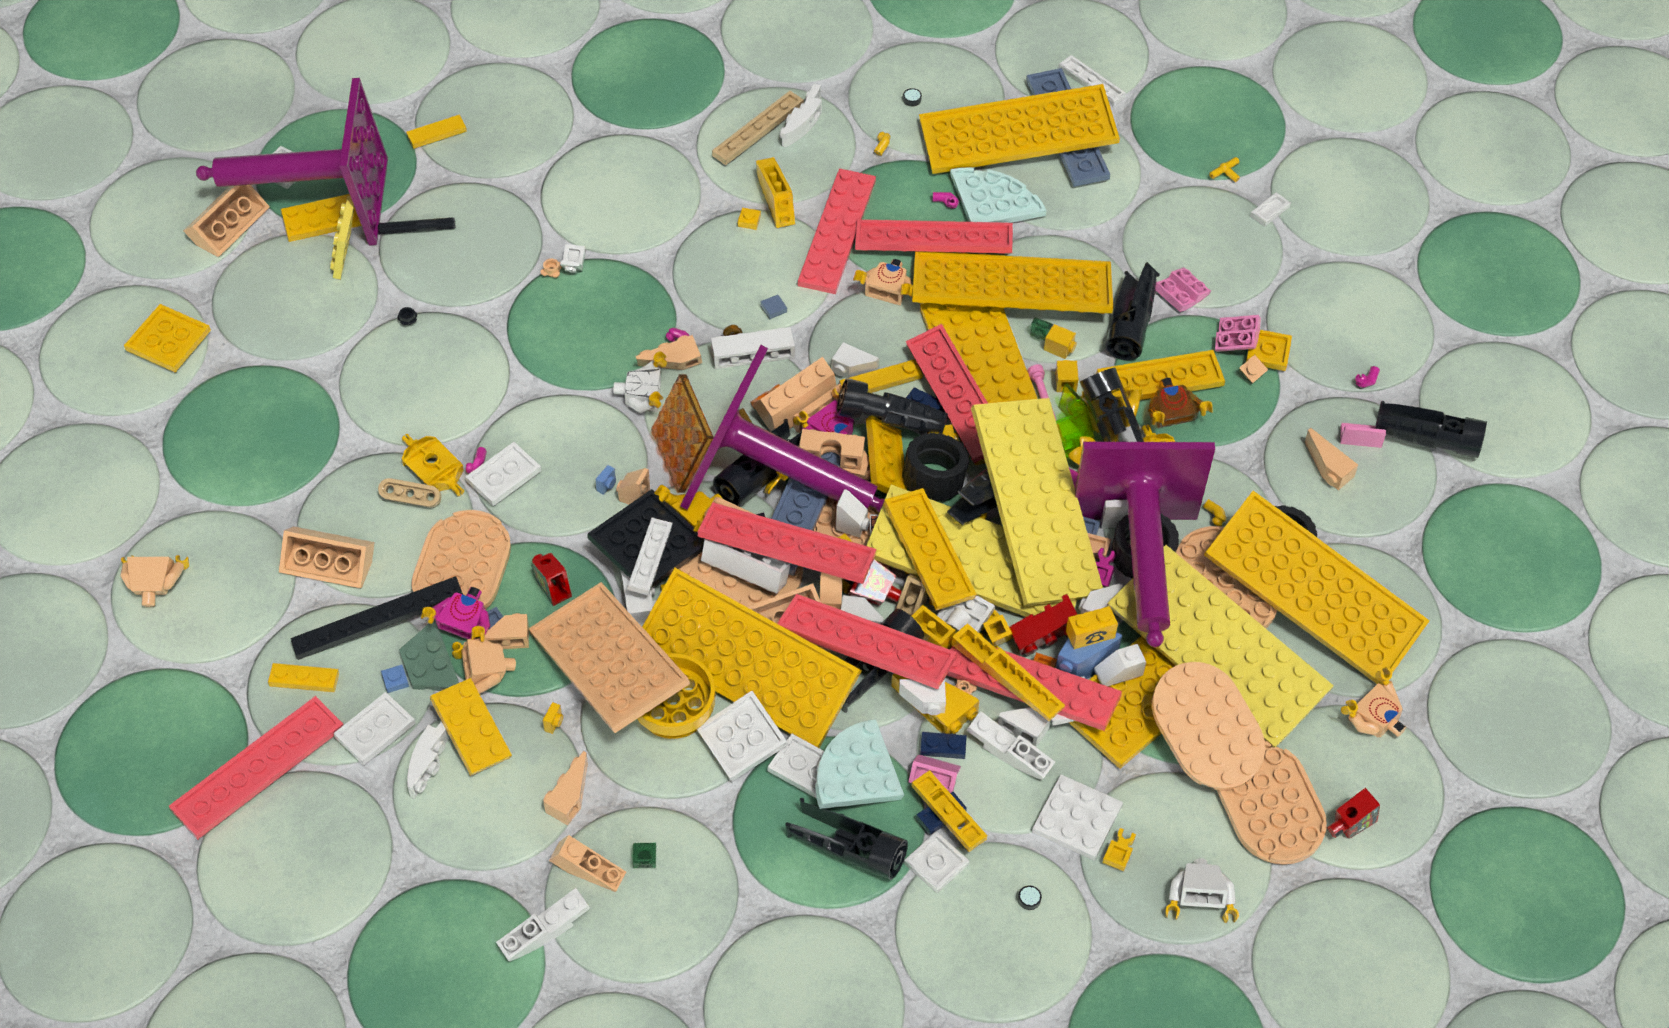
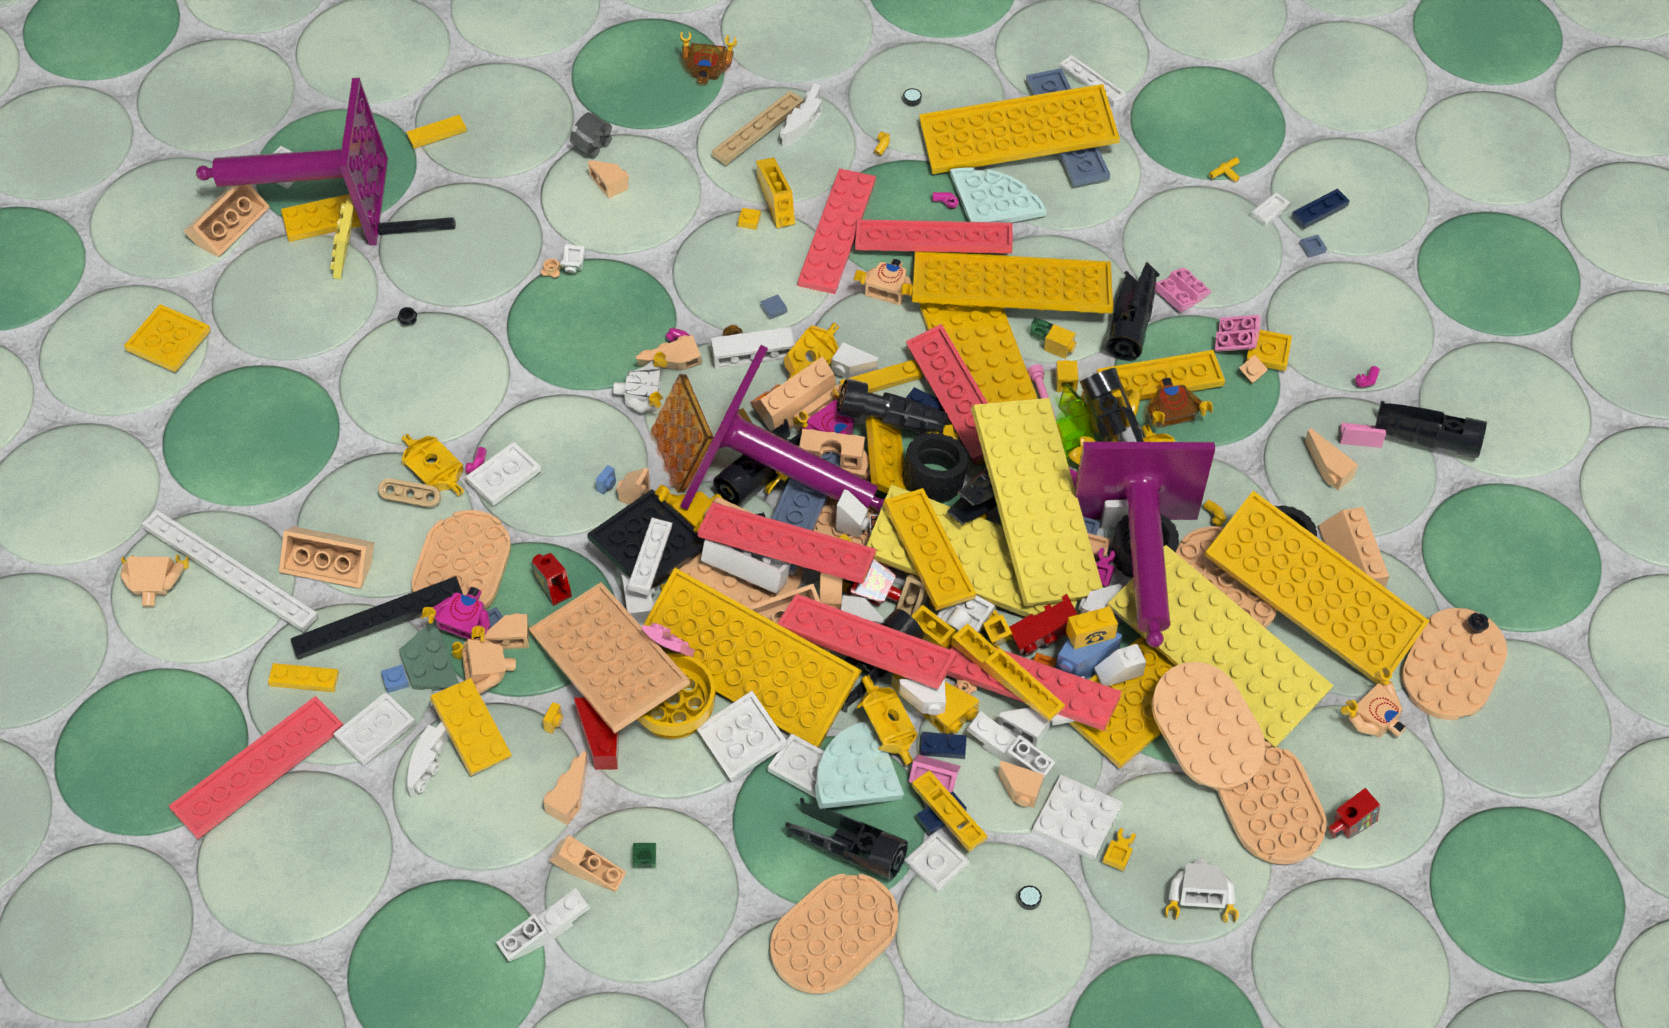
(230, 570): none -> white plate
(591, 134): none -> dark grey brick
(600, 739): none -> red wedge
(608, 177): none -> light nougat slope
(665, 638): none -> bright pink slope
(707, 60): none -> clear orange torso
(817, 343): none -> yellow plate
(834, 933): none -> light nougat plate
(896, 734): none -> yellow plate
(1021, 783): none -> light nougat slope
(1313, 246): none -> sand blue tile
(1320, 208): none -> dark blue plate
(1353, 538): none -> light nougat slope
(1452, 667): none -> light nougat plate
(1475, 626): none -> black plate

